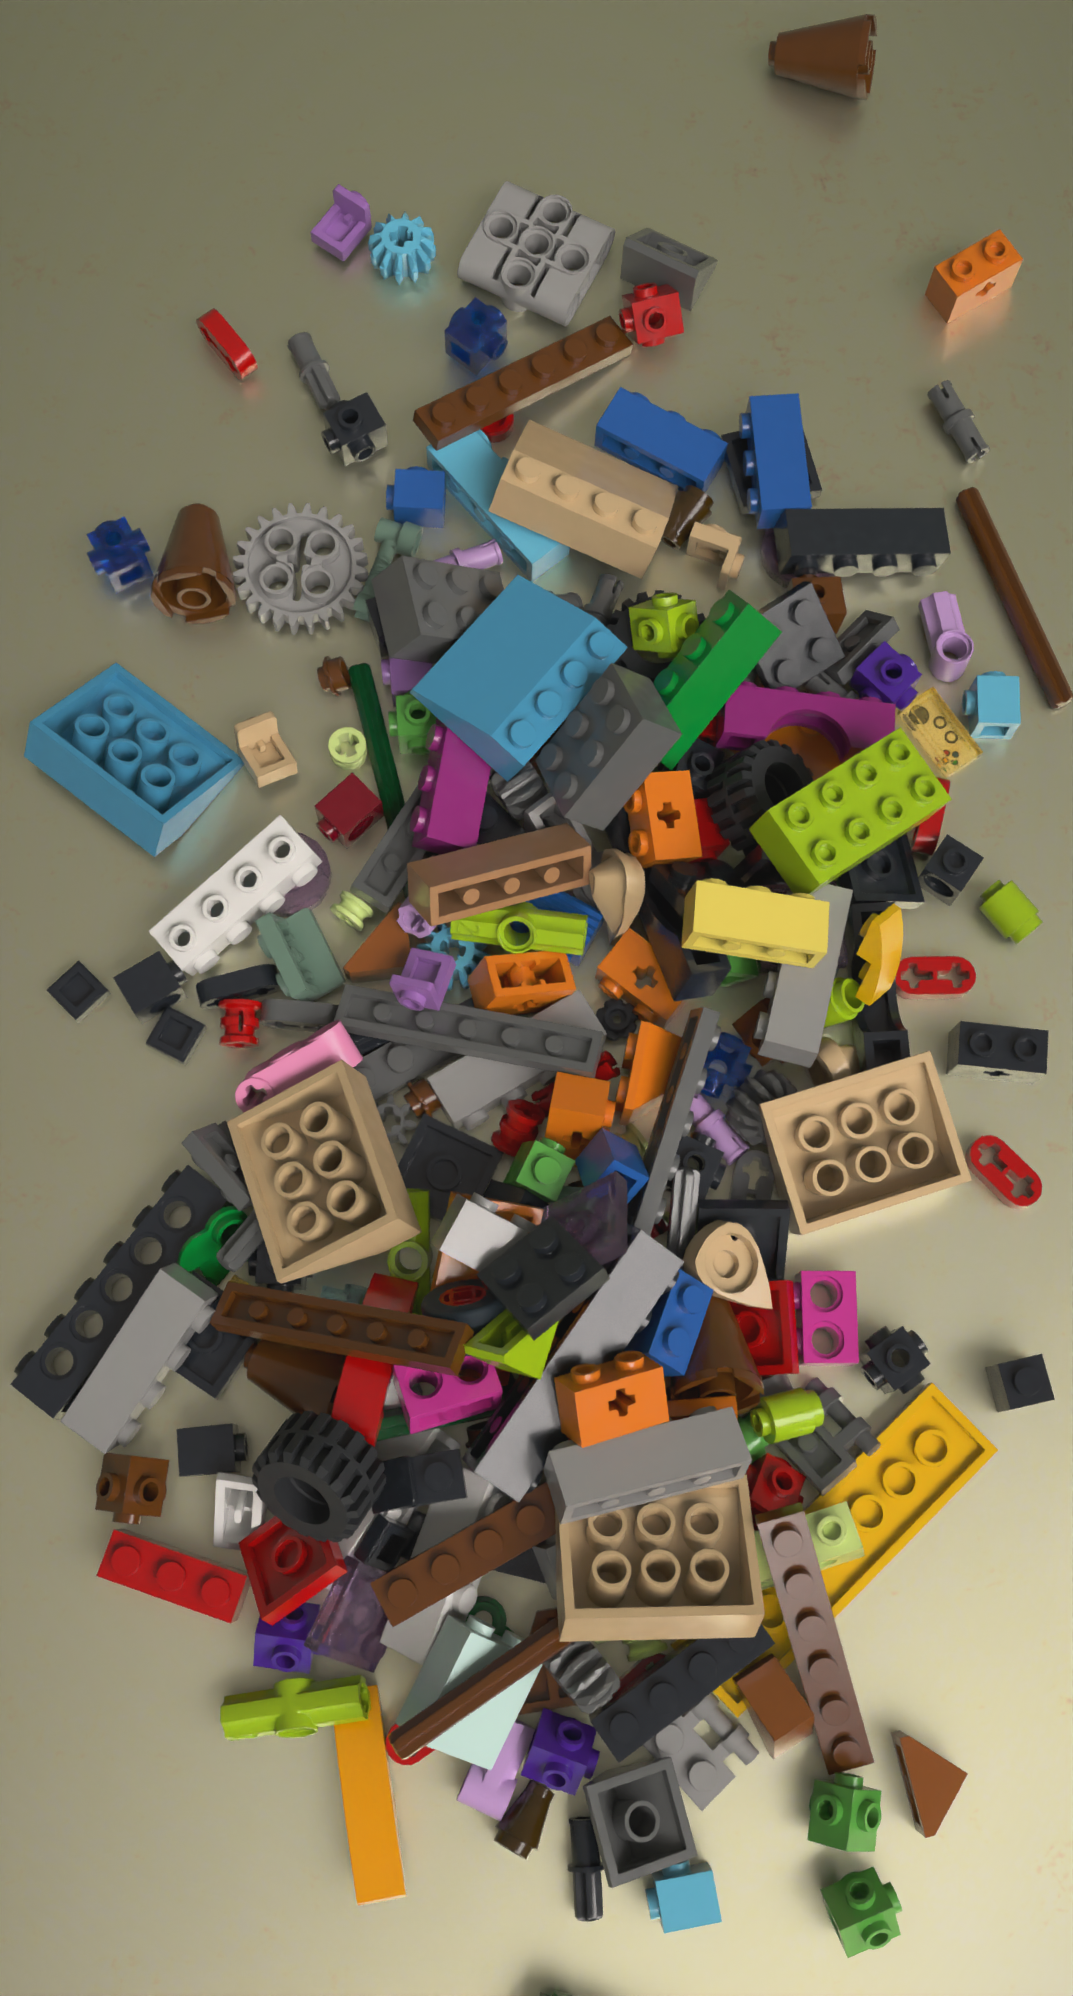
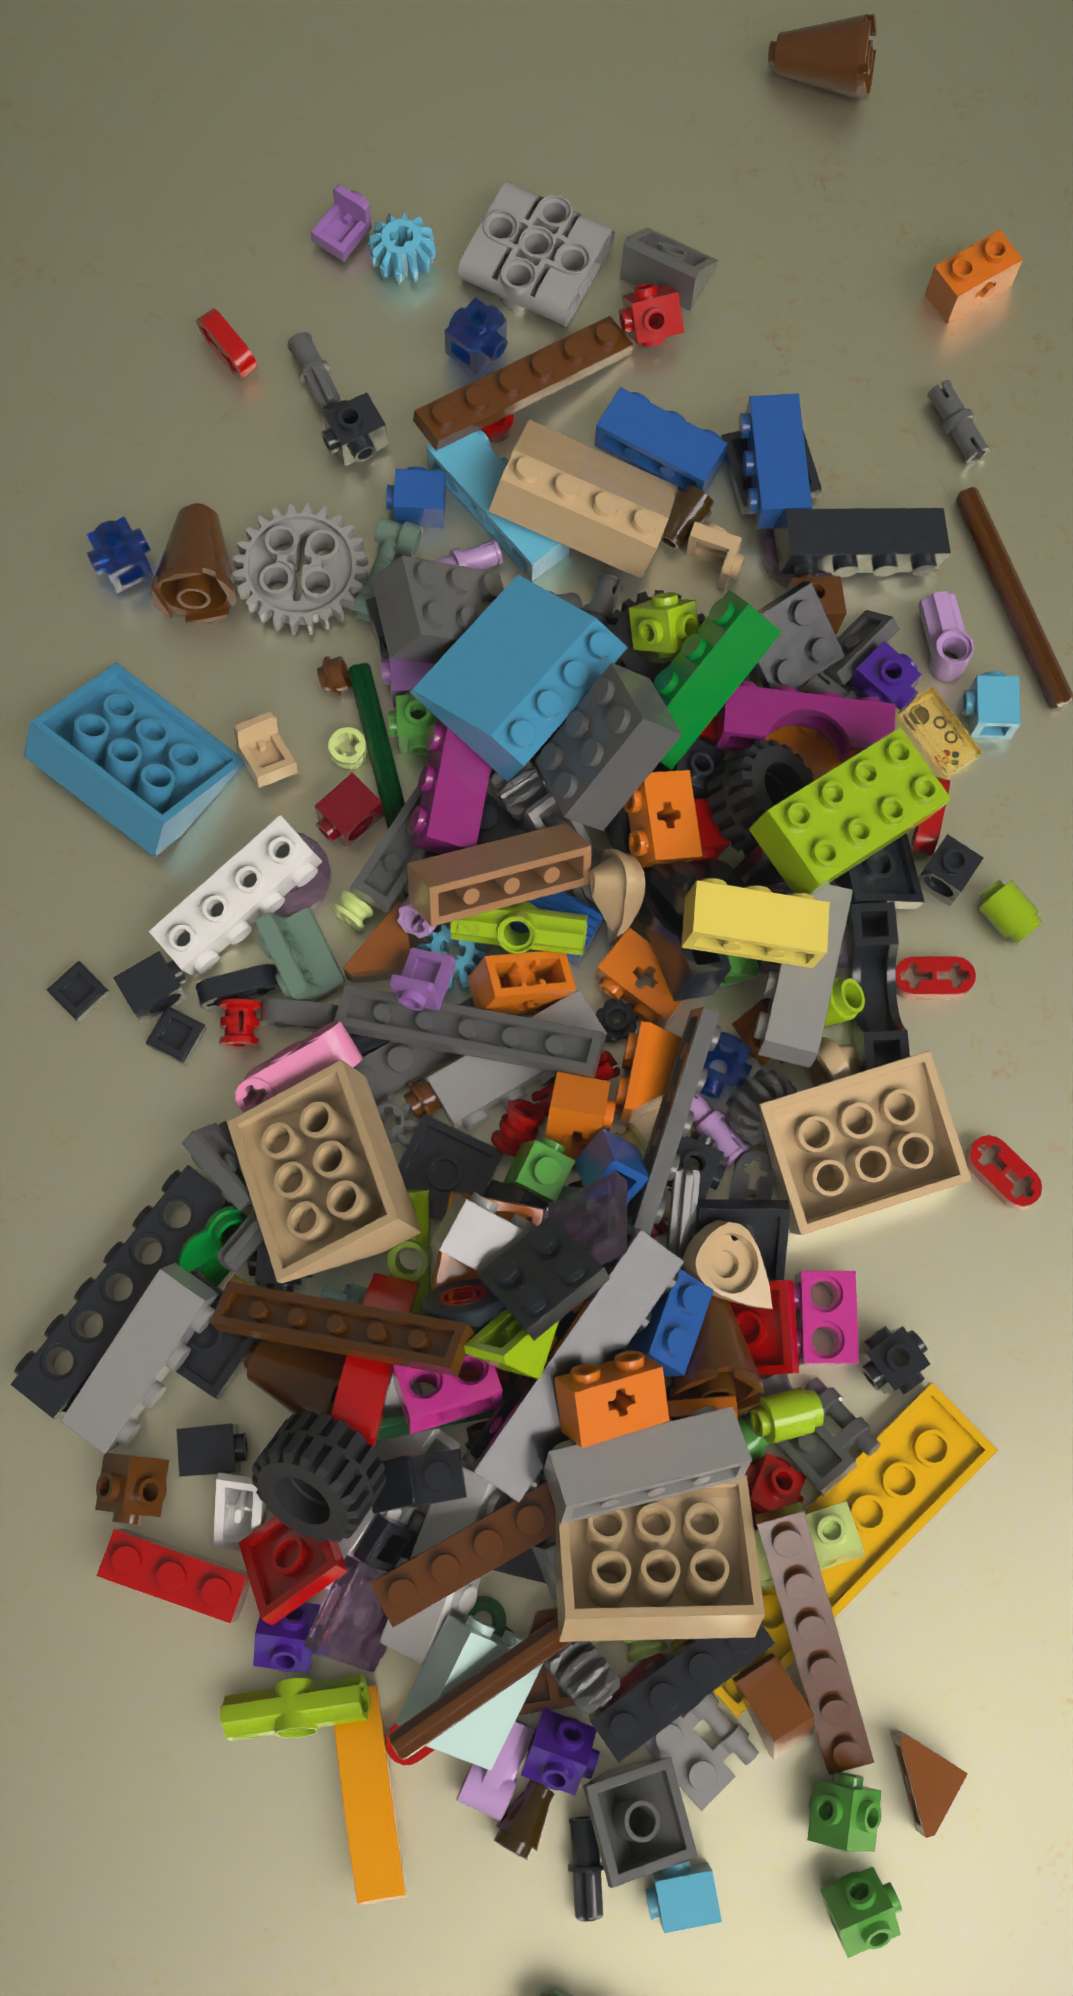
(882, 952): yellow slope -> none
(997, 1052): black brick -> none
(1019, 1383): black brick -> none

